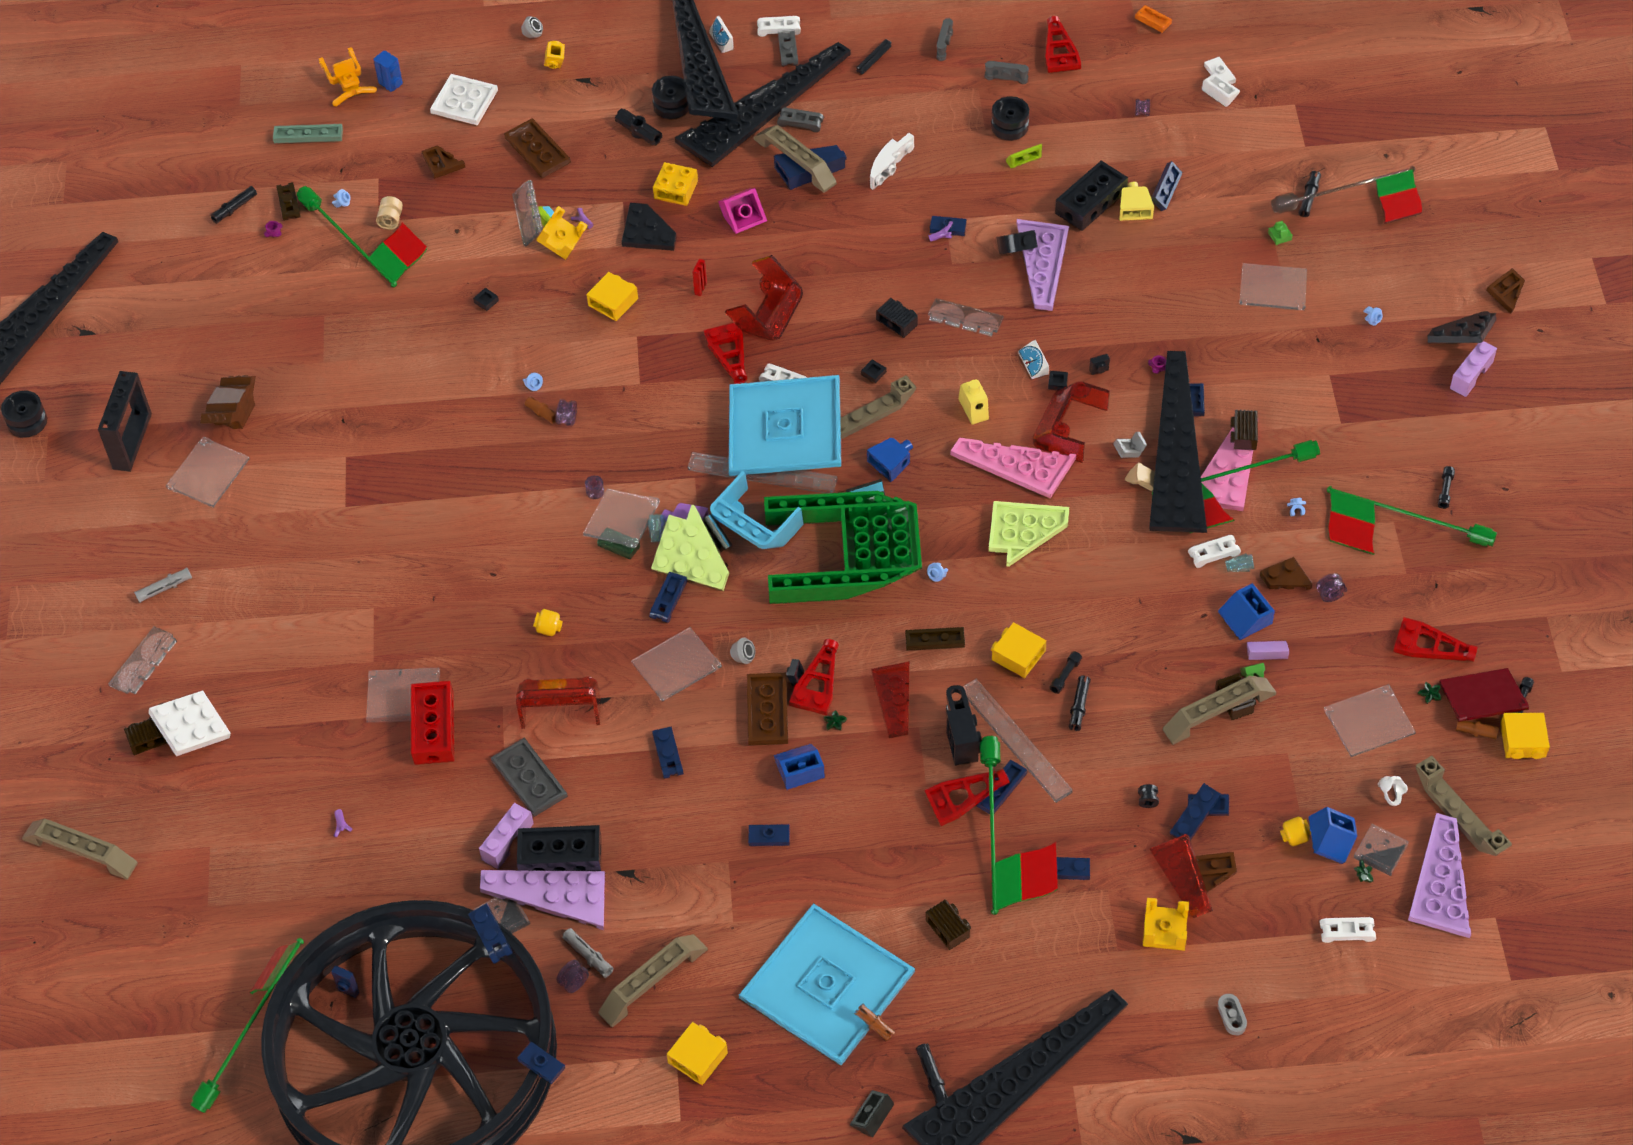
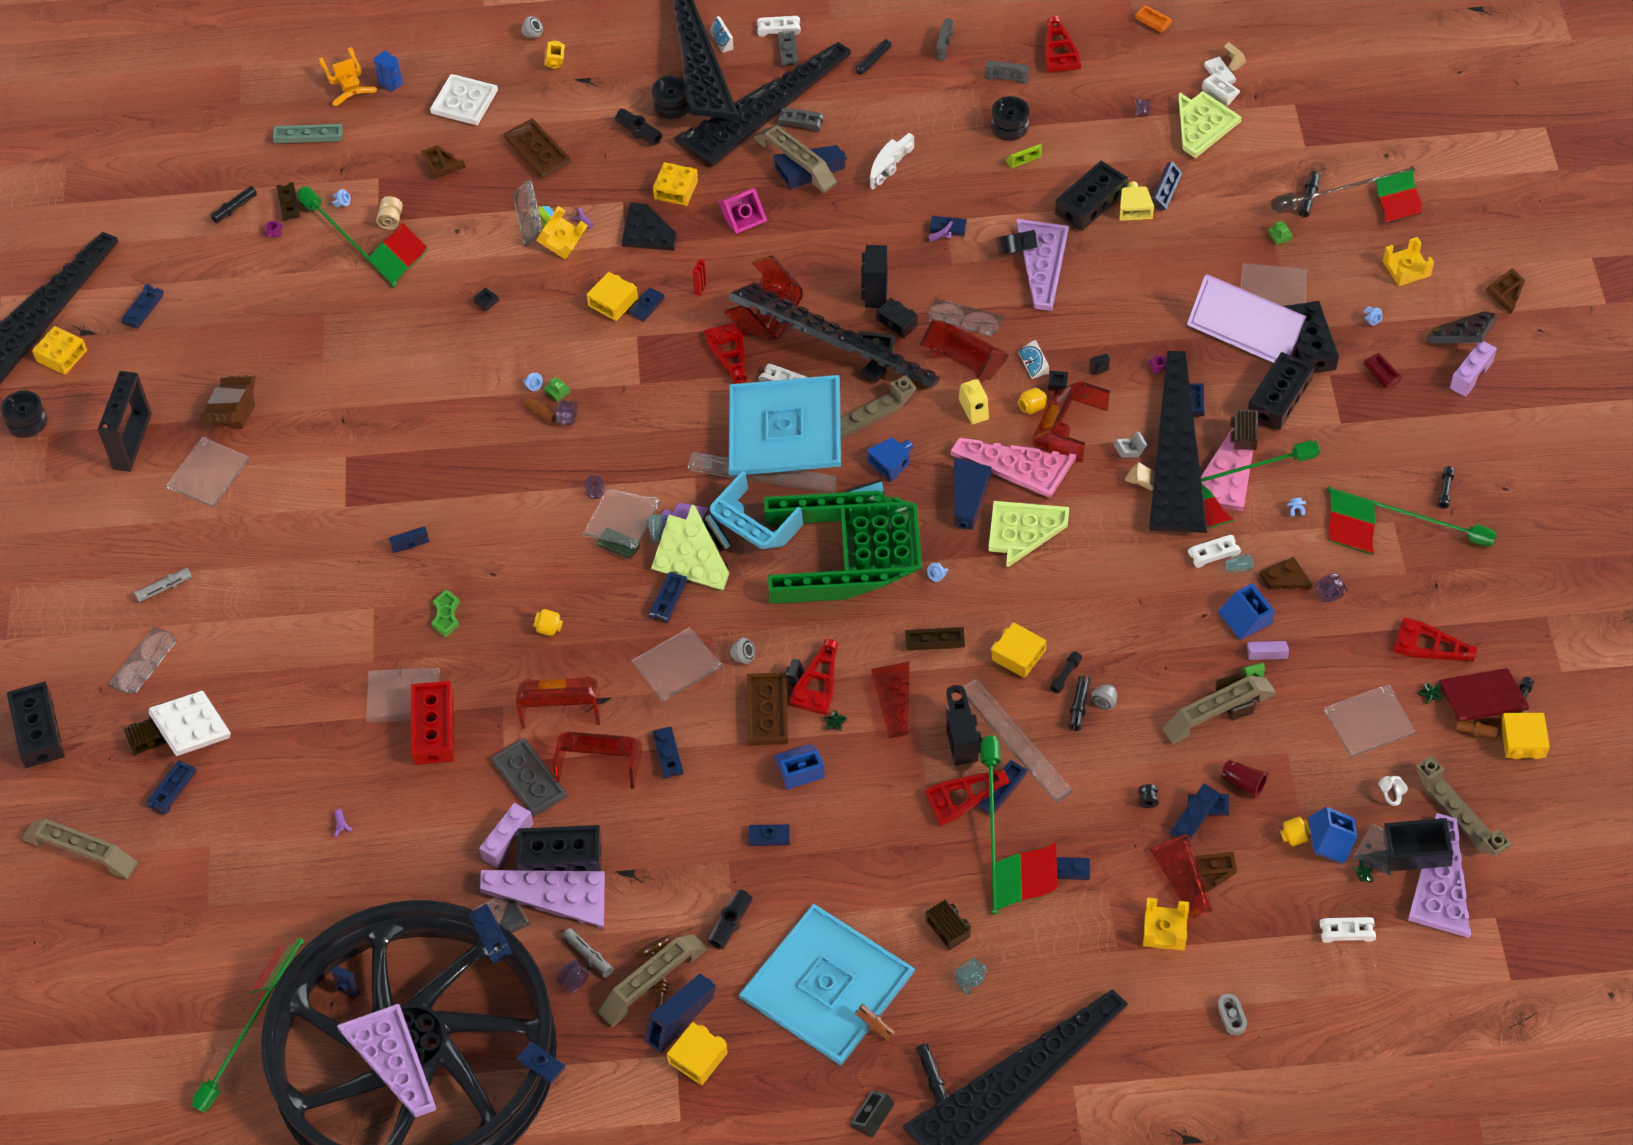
(24, 707): none -> black brick
(59, 350): none -> yellow brick
(142, 306): none -> dark blue plate
(171, 787): none -> dark blue plate
(389, 1050): none -> lavender wing
(409, 539): none -> dark blue plate
(445, 621): none -> bright green tile
(556, 389): none -> bright green tile
(598, 744): none -> clear red windscreen
(646, 304): none -> dark blue plate
(652, 949): none -> reddish brown dish
(678, 1012): none -> dark blue slope
(724, 929): none -> black piece
(830, 332): none -> black wing
(874, 276): none -> black piece
(880, 339): none -> pearl dark grey slope
(964, 348): none -> clear red windscreen
(969, 491): none -> dark blue slope
(970, 974): none -> clear light blue brick
(1032, 401): none -> yellow head
(1105, 696): none -> light grey cone
(1203, 122): none -> yellowish green wing
(1236, 55): none -> tan tile
(1245, 319): none -> lavender tile
(1245, 777): none -> dark red plant
(1285, 371): none -> black brick
(1315, 344): none -> black brick
(1382, 370): none -> dark red plate
(1407, 264): none -> yellow panel
(1418, 844): none -> black piece

